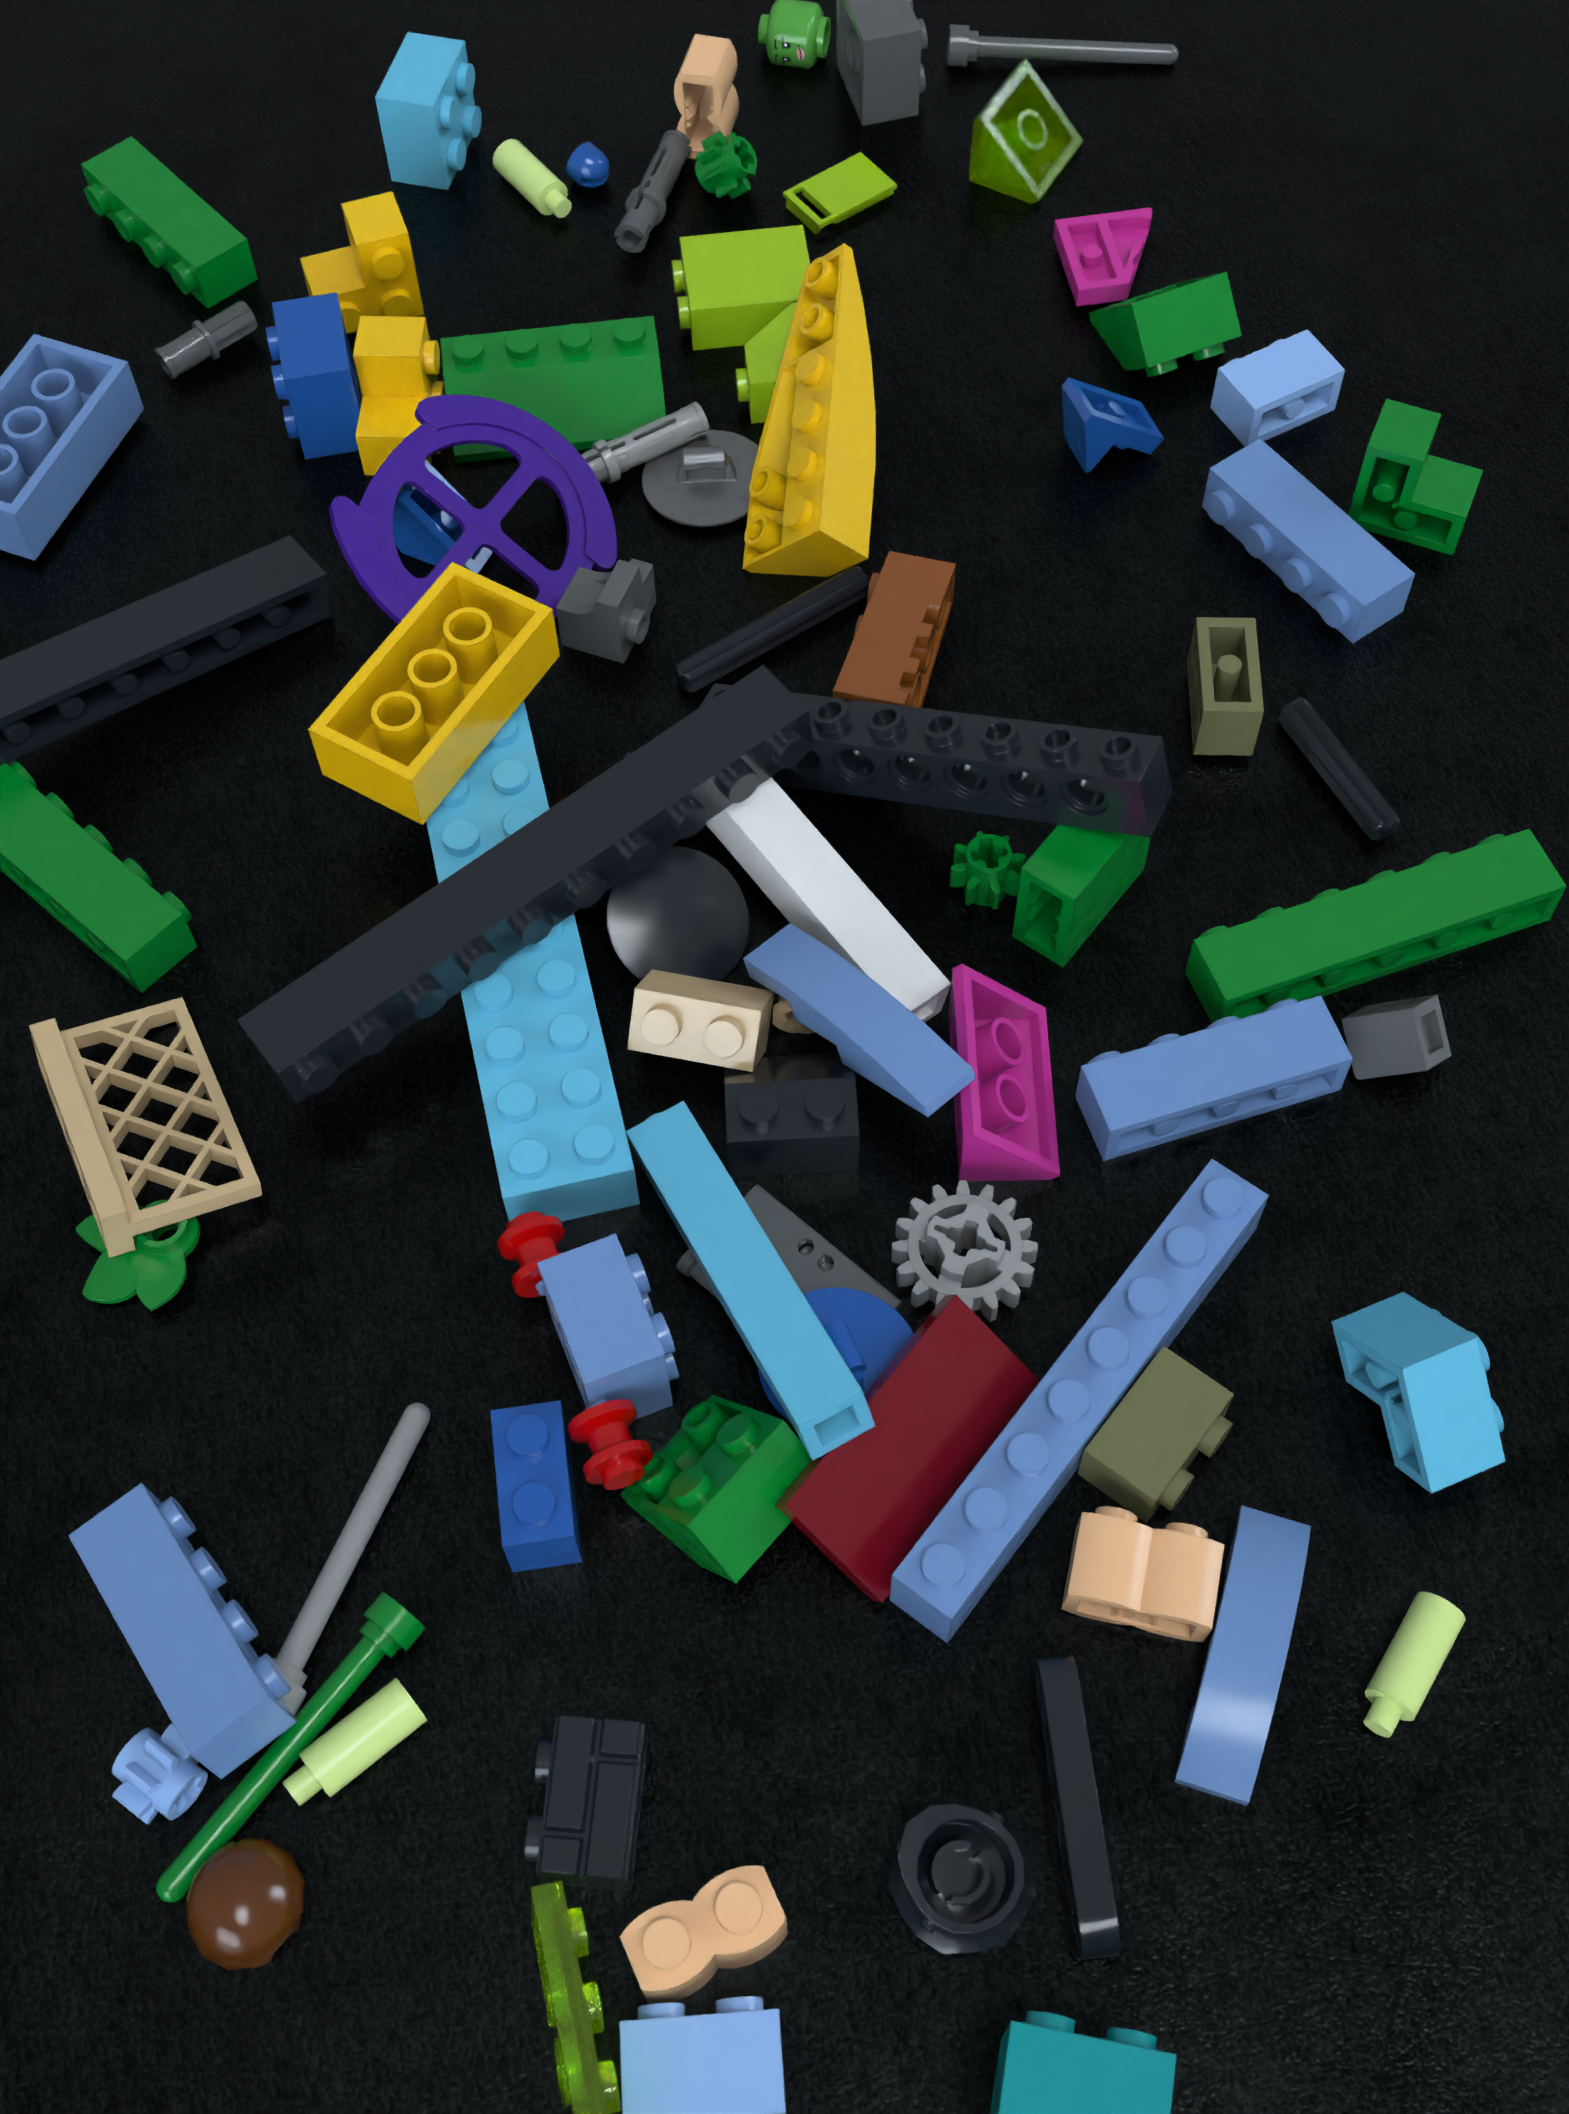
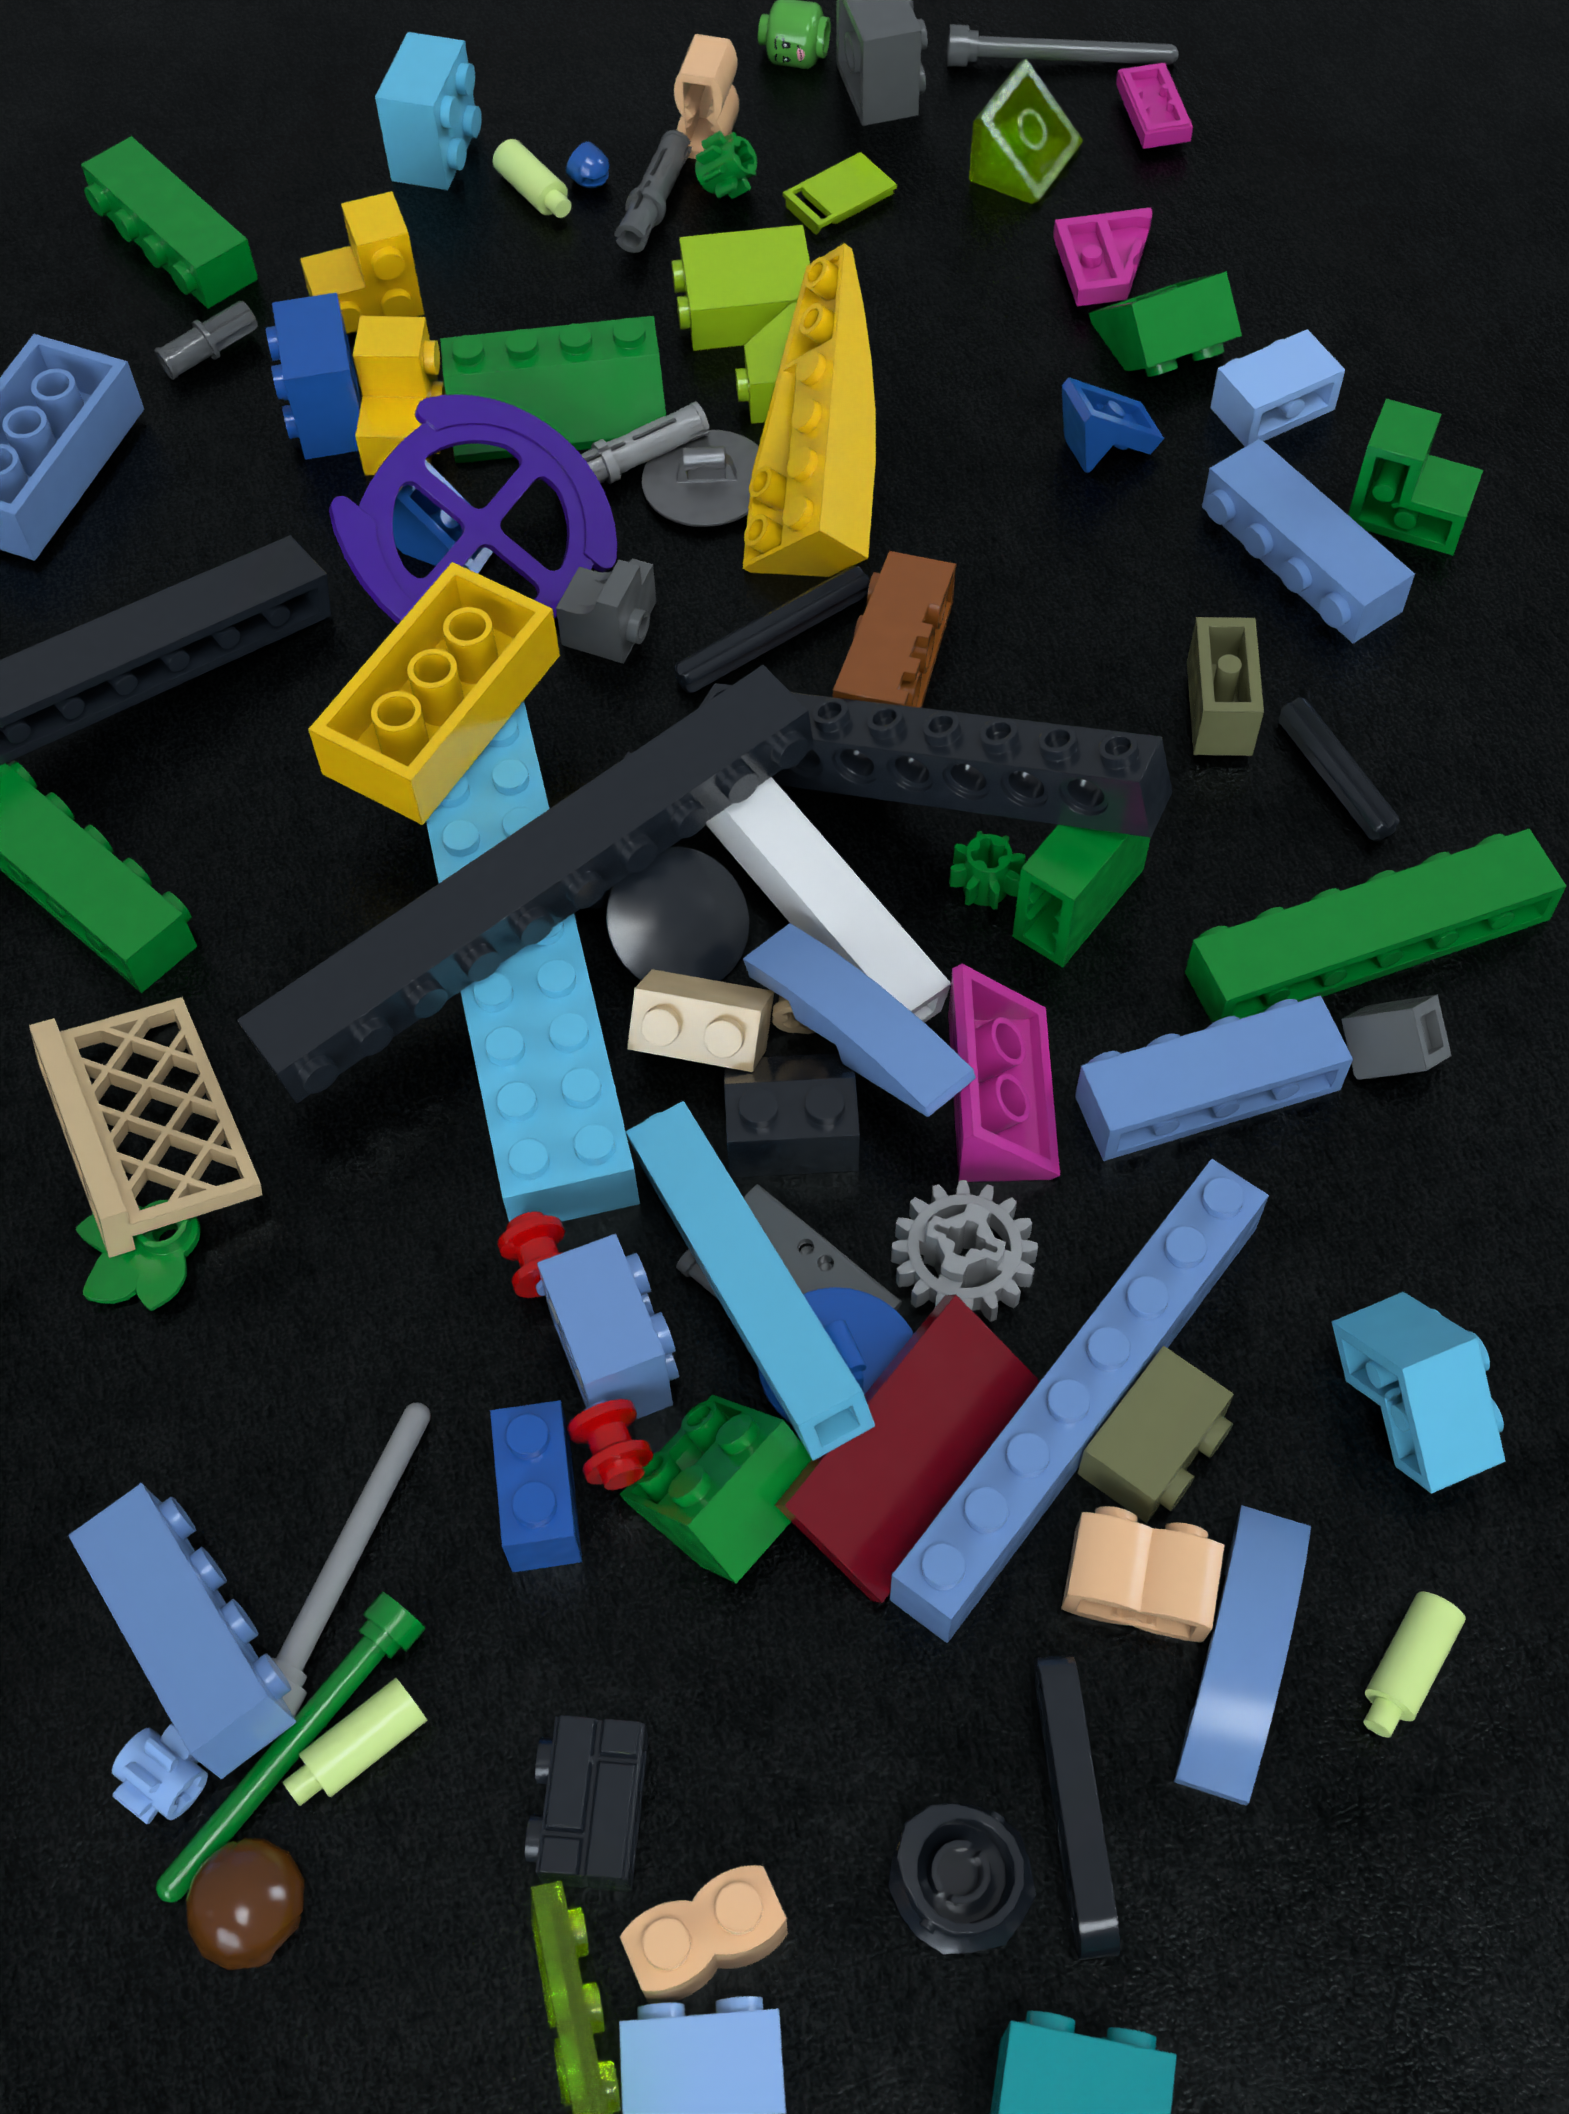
(1154, 105): none -> dark pink plate

